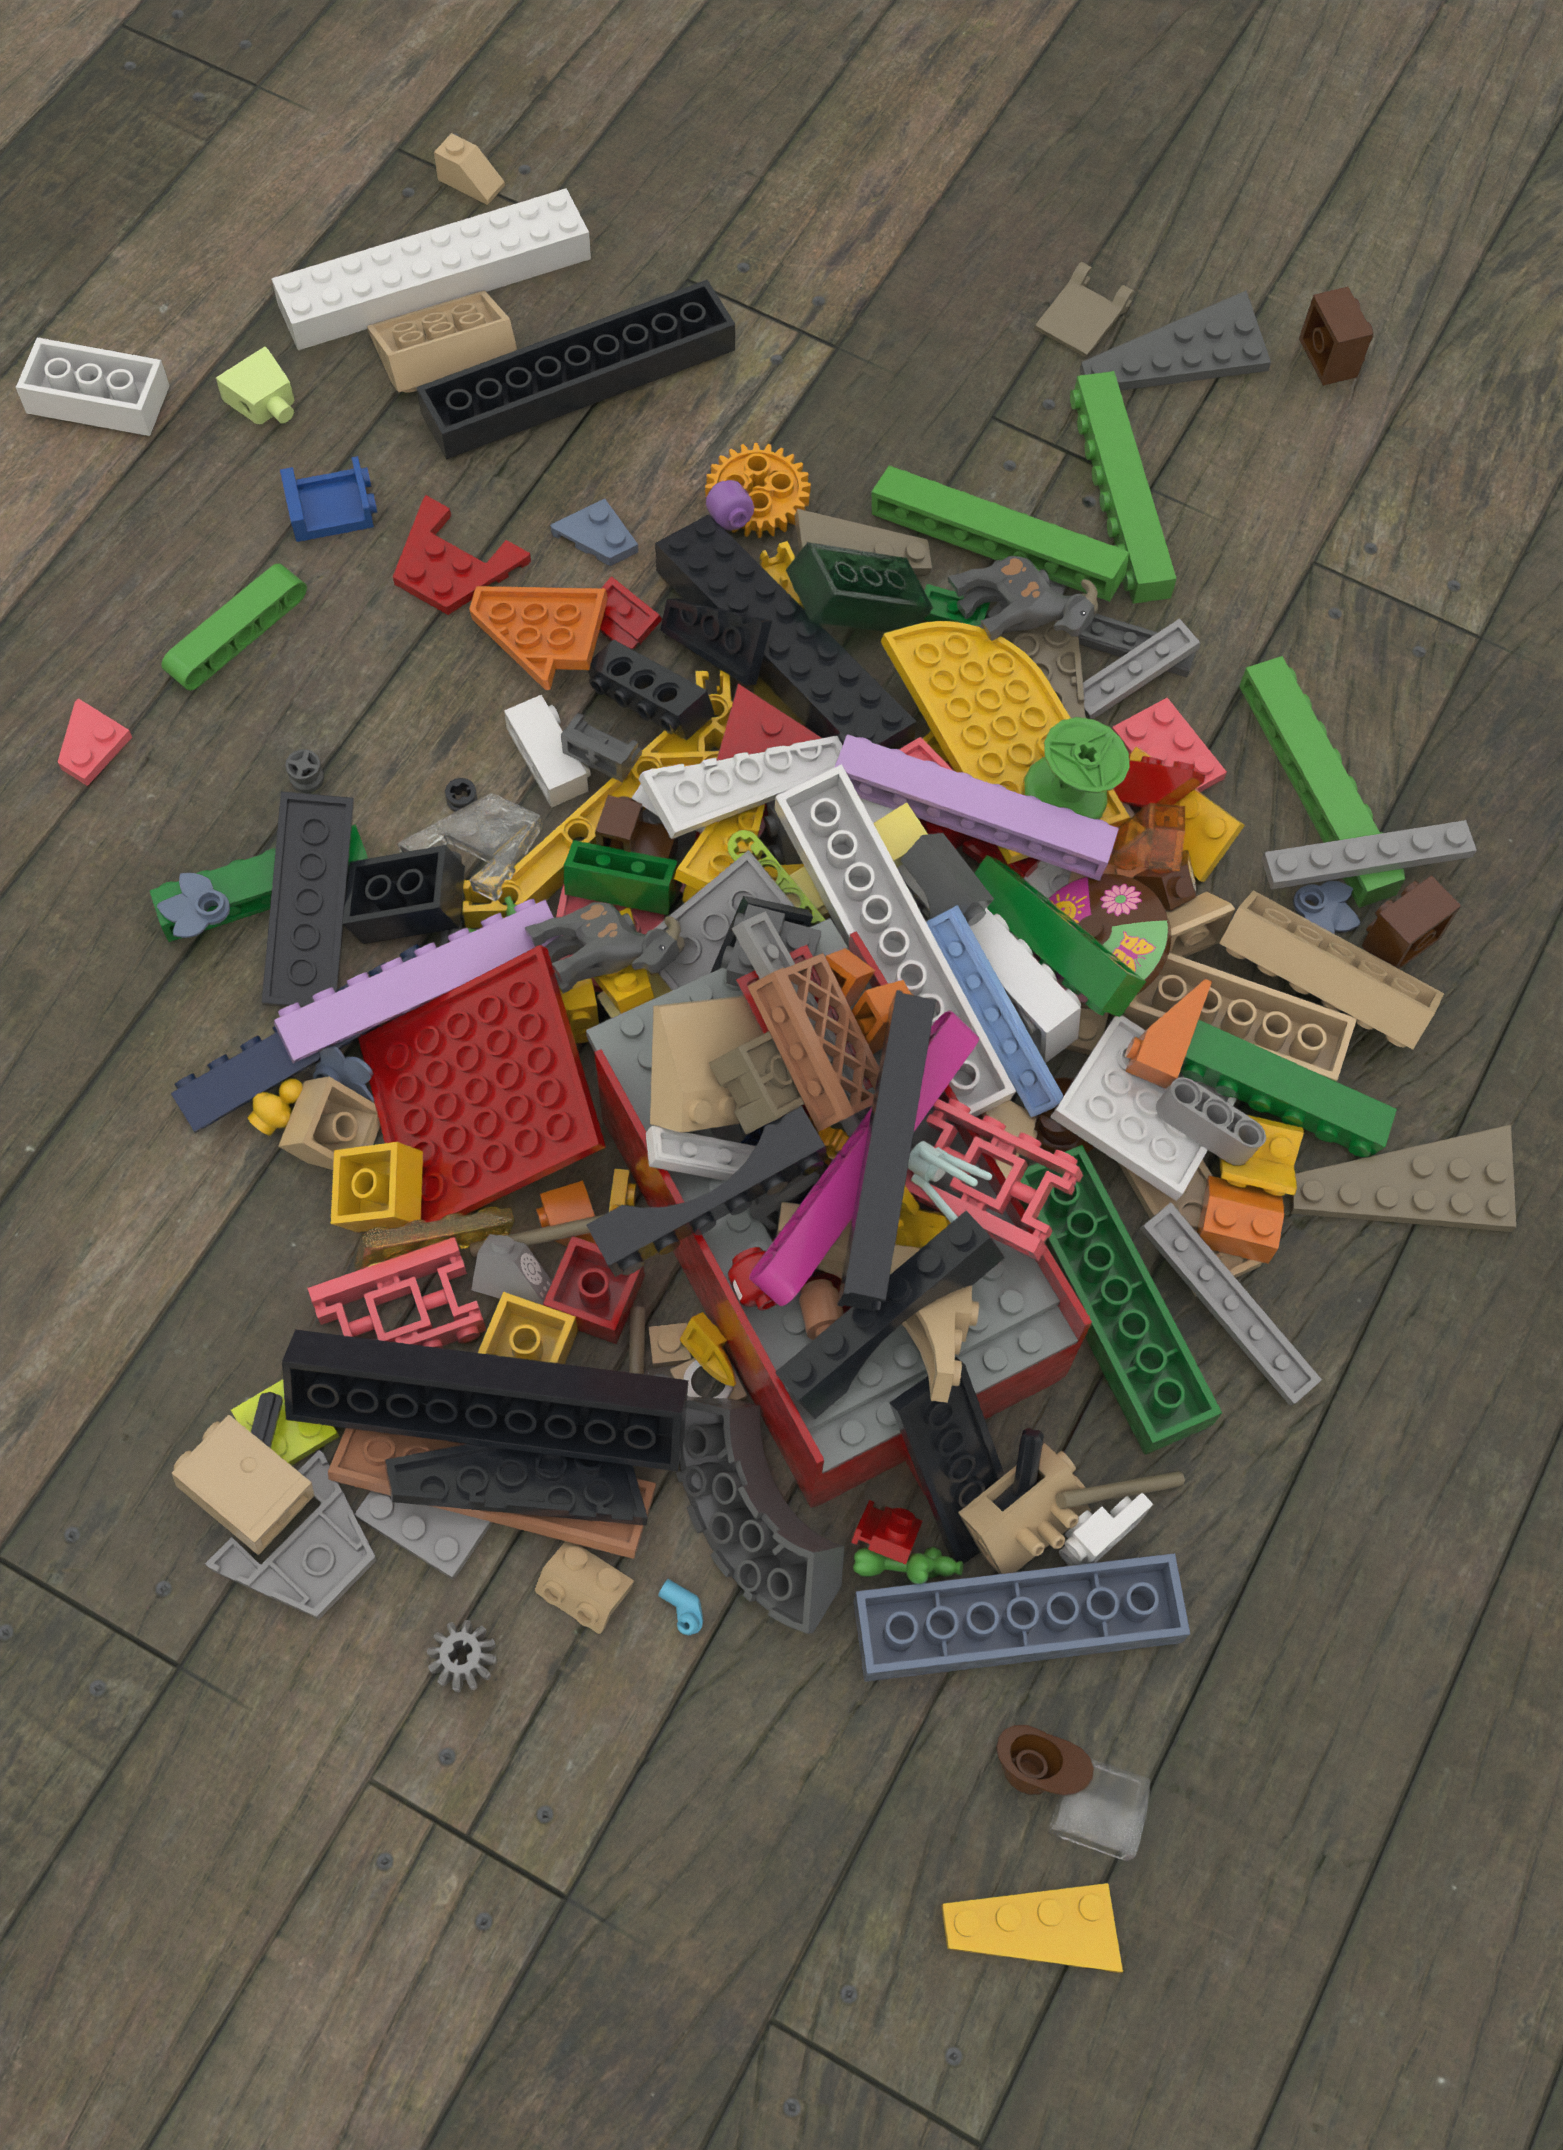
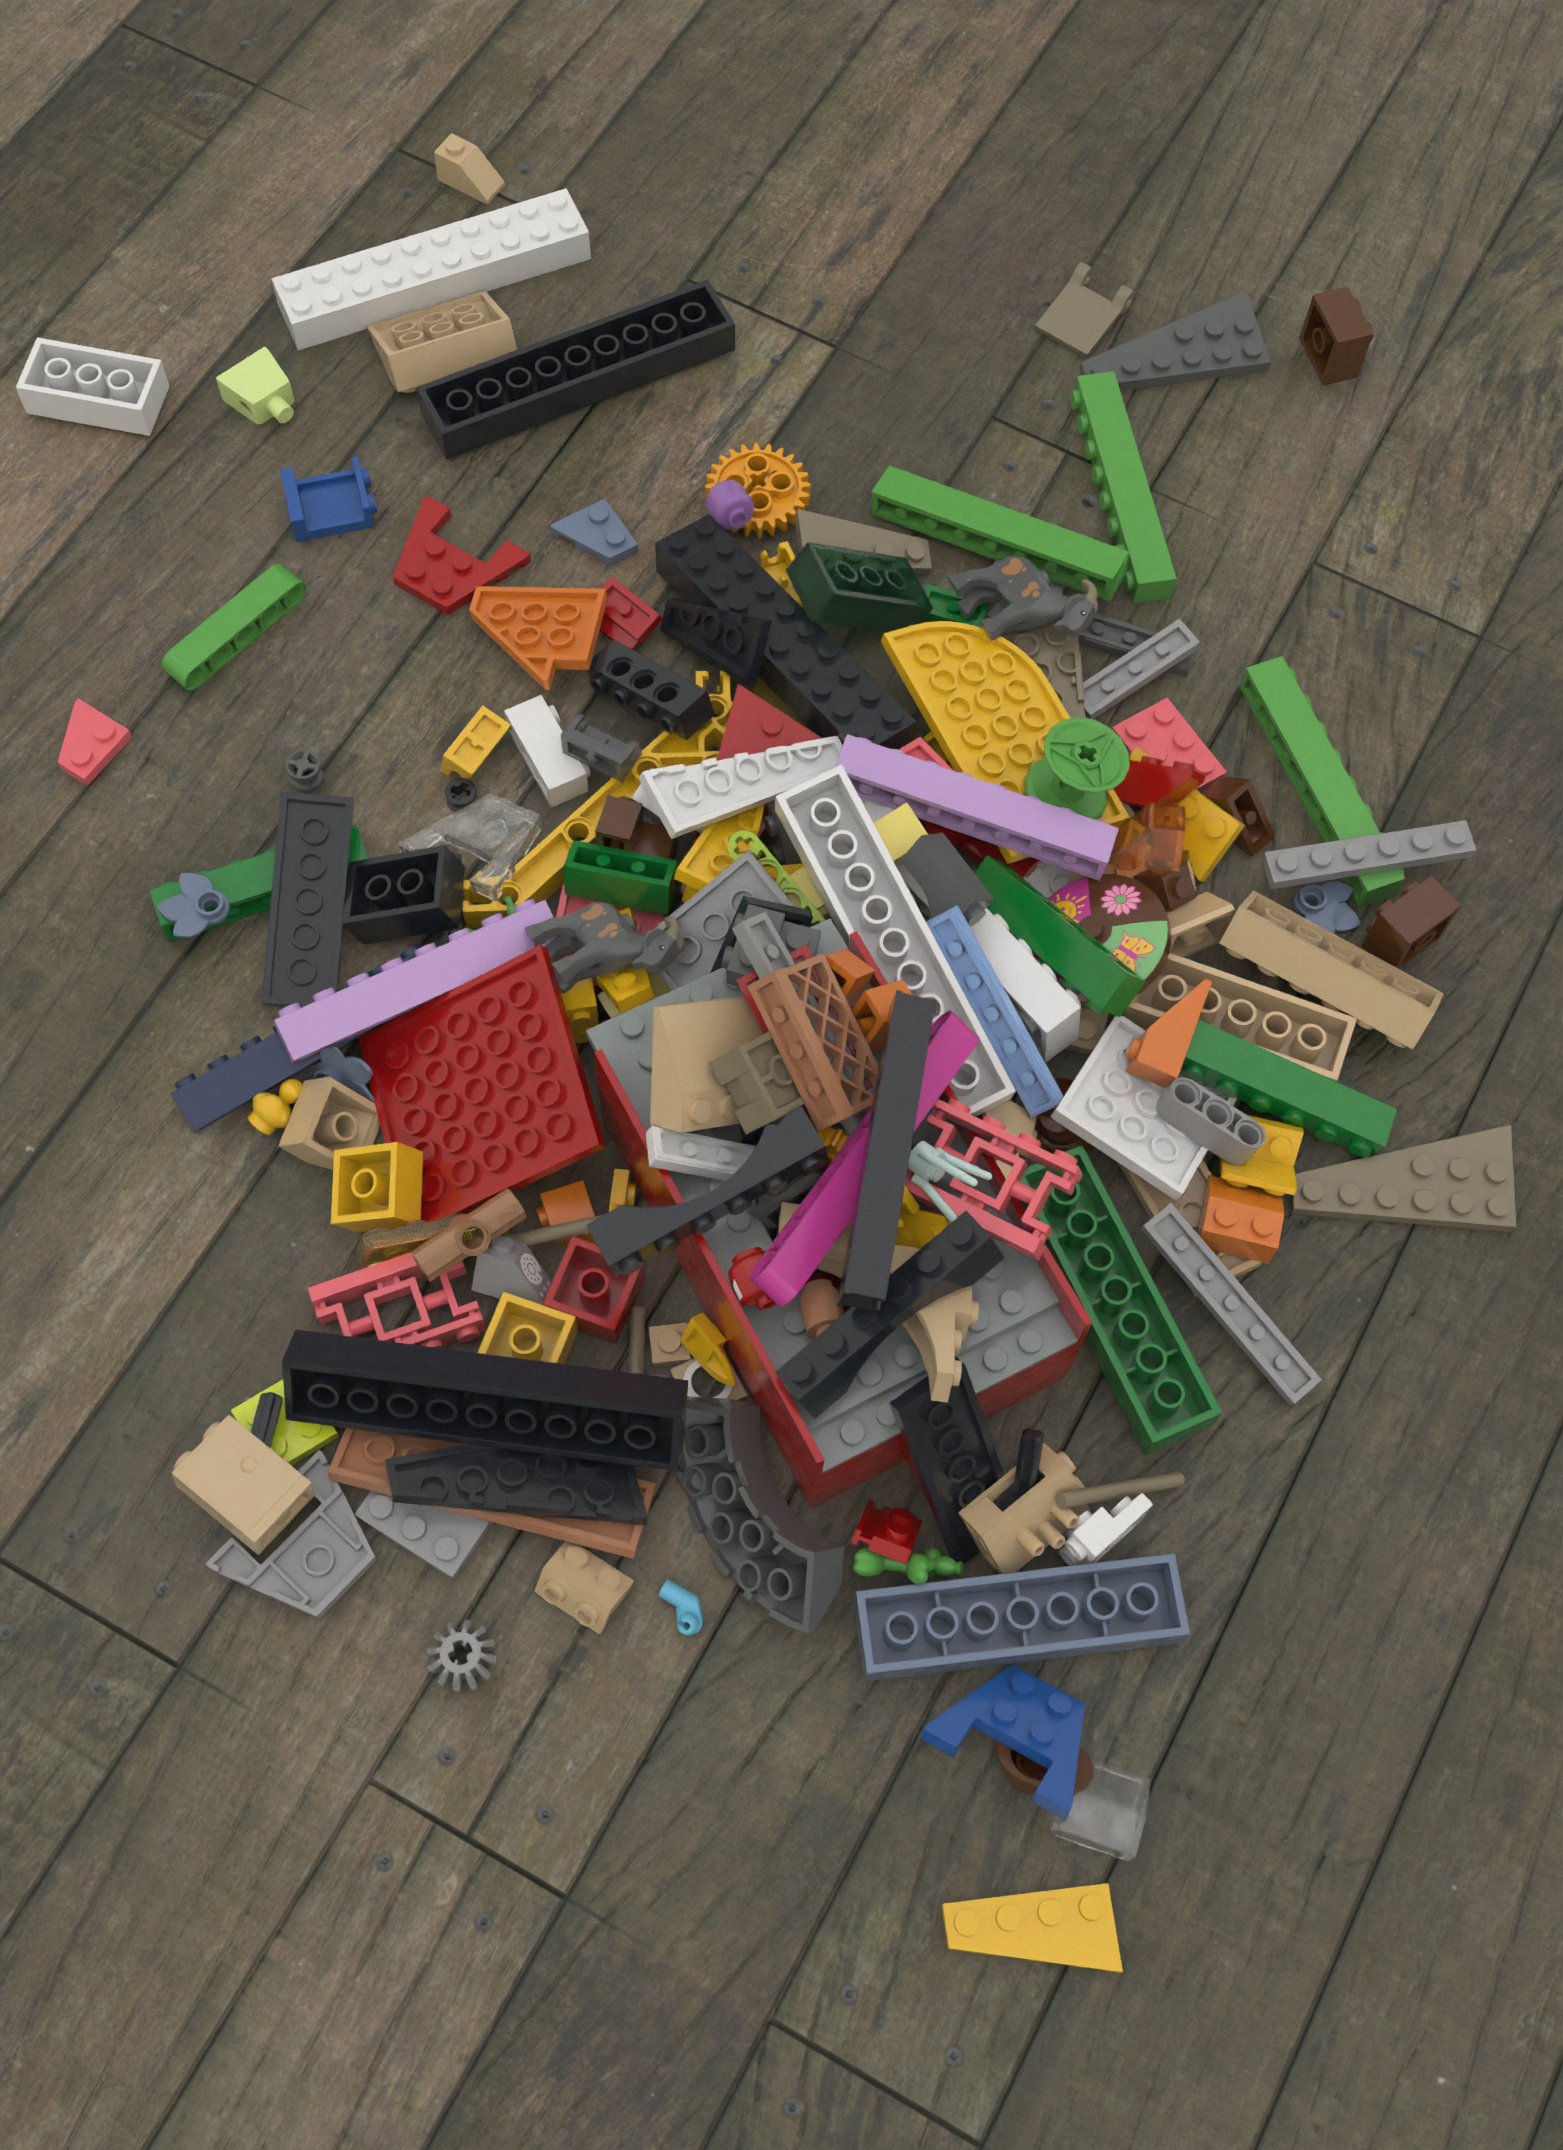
(447, 1247): none -> medium nougat piece
(474, 743): none -> yellow hinge
(1028, 1719): none -> blue wing
(1242, 802): none -> reddish brown slope

